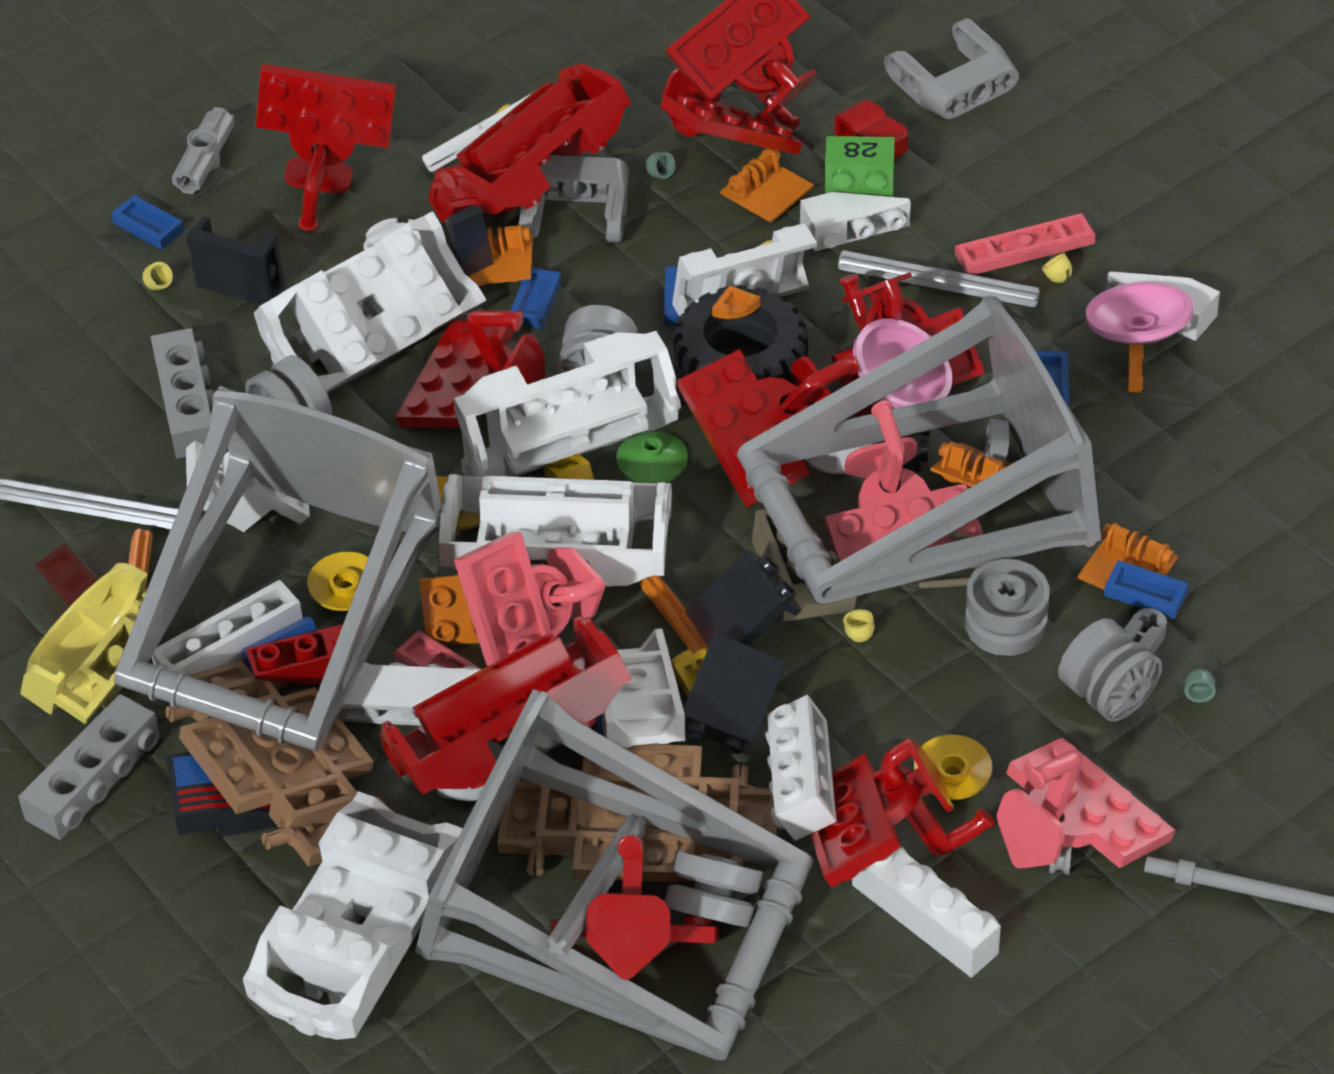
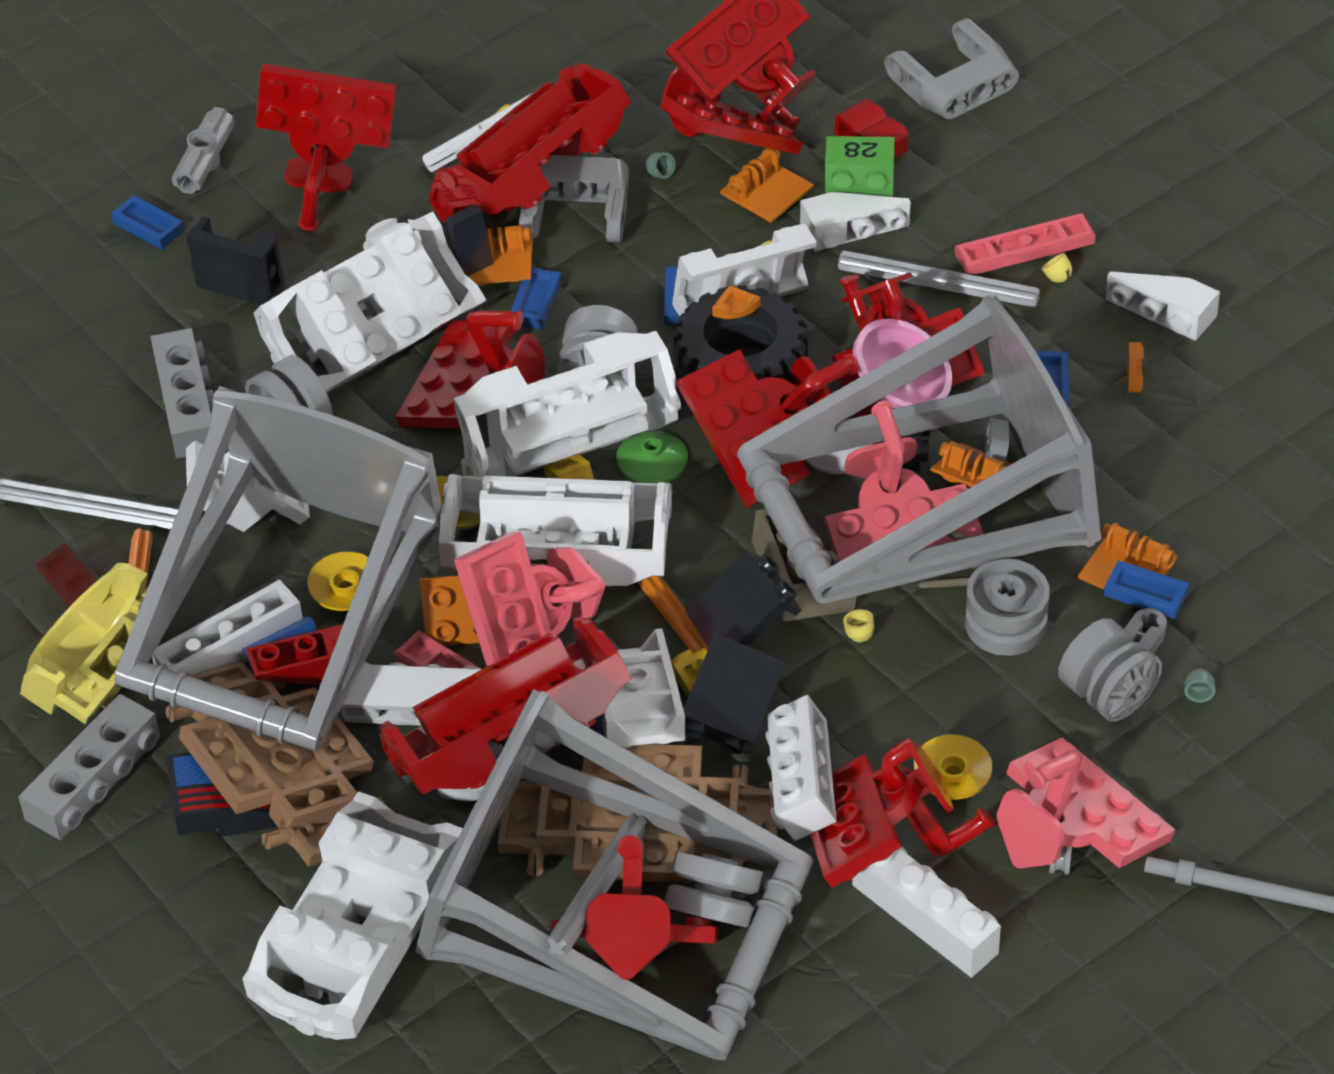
(160, 272): light yellow hinge -> none
(1139, 313): bright pink dish -> none

